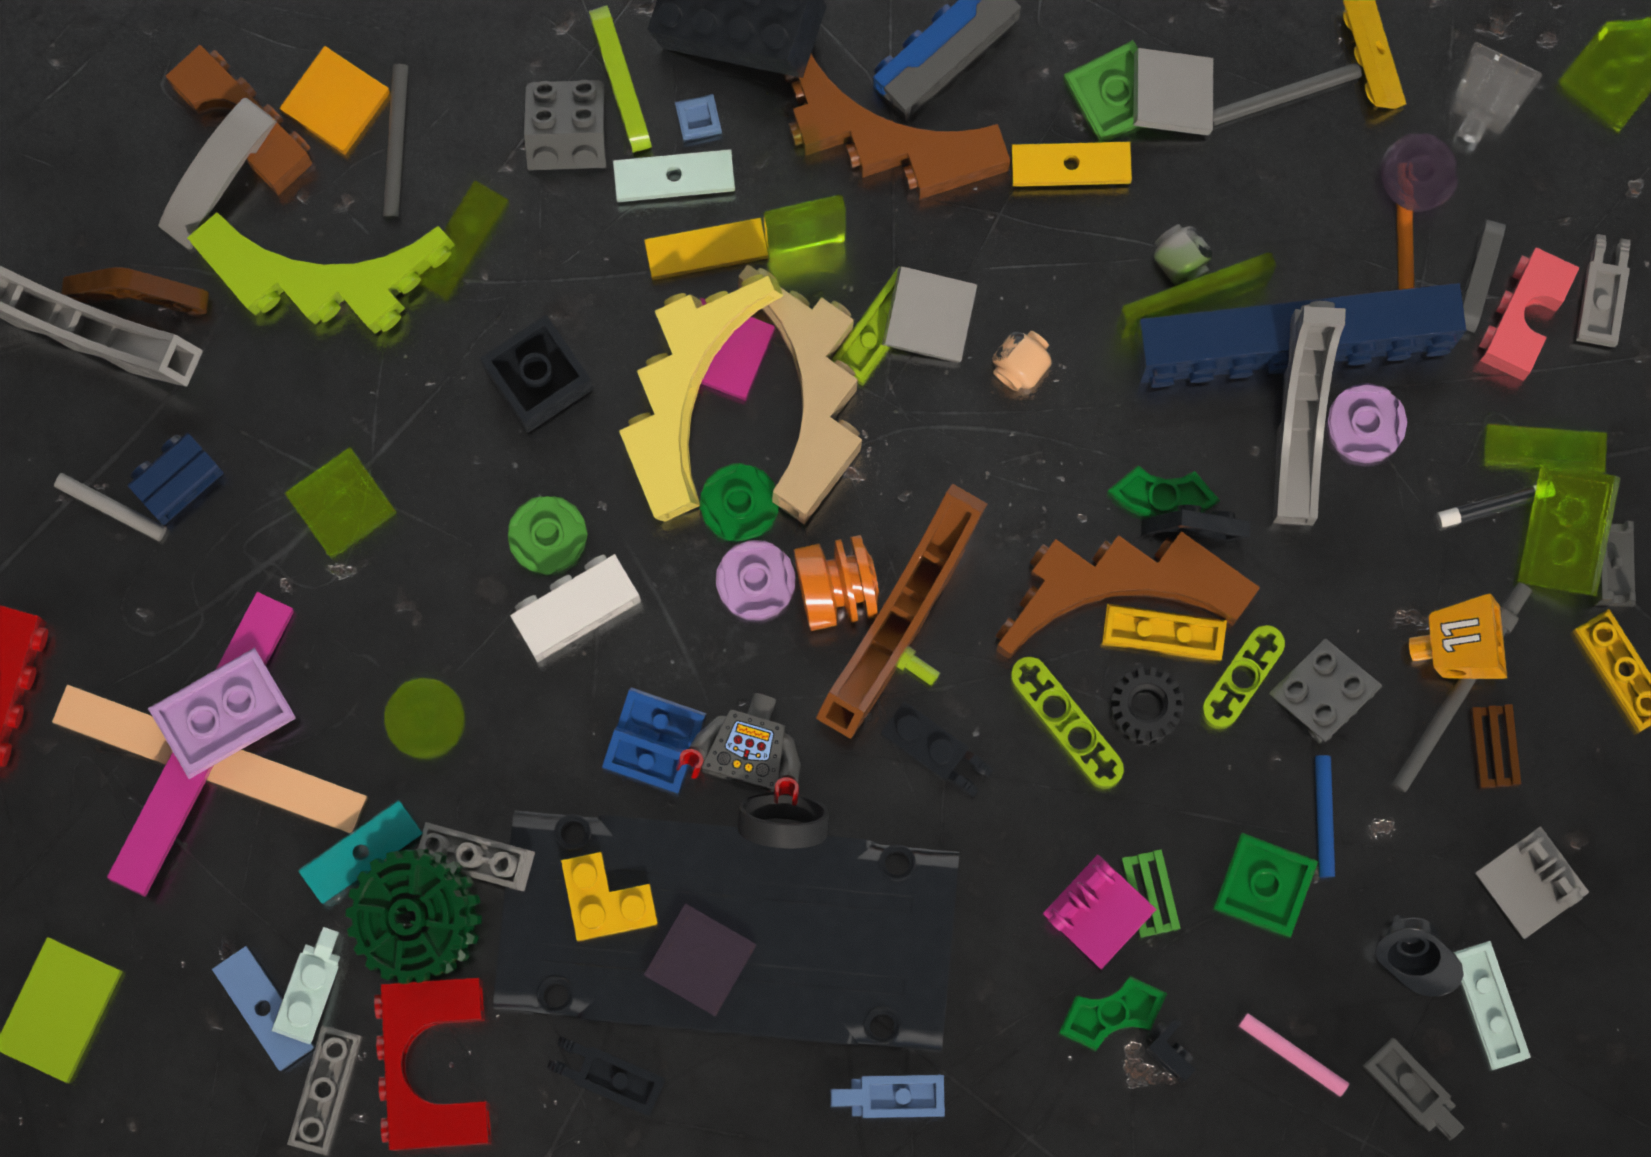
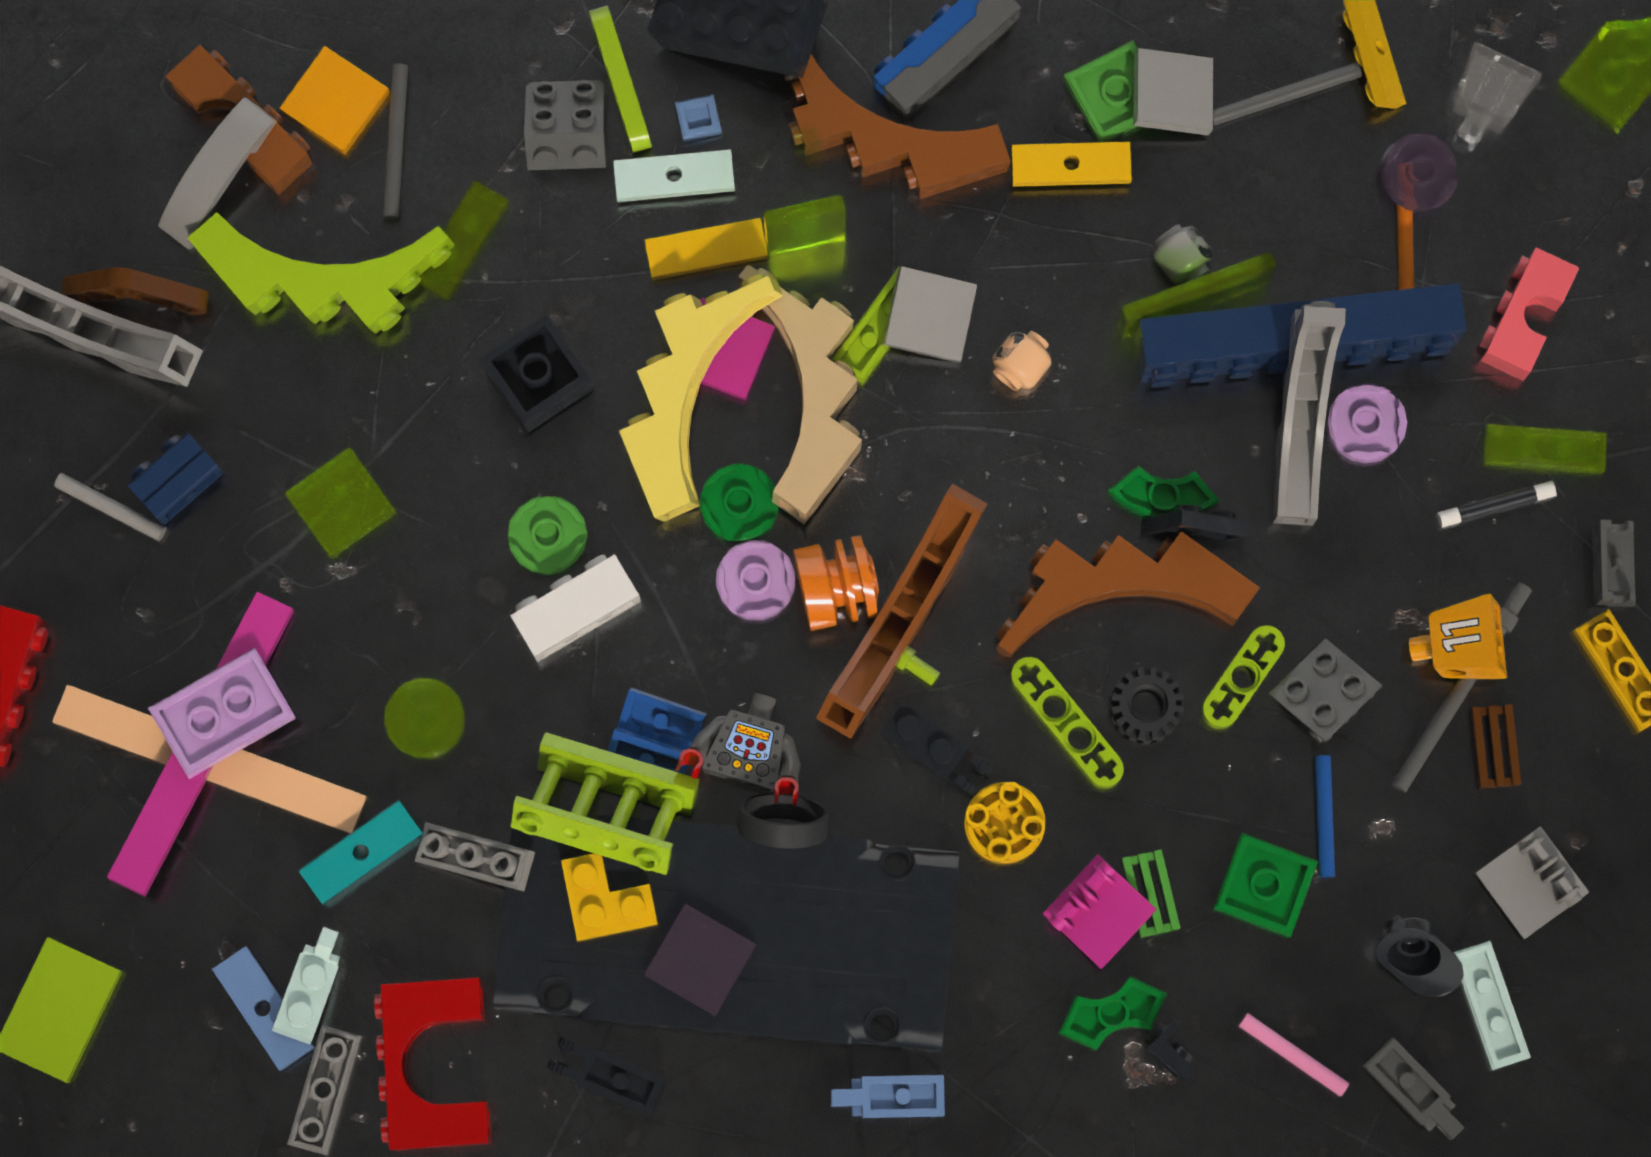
(443, 911): dark green piece -> none
(614, 774): none -> lime fence
(1004, 823): none -> yellow tile
(1164, 632): yellow tile -> none
(1481, 272): dark grey beam -> none
(1568, 530): clear neon green tile -> none
(1604, 295): light grey hinge -> none

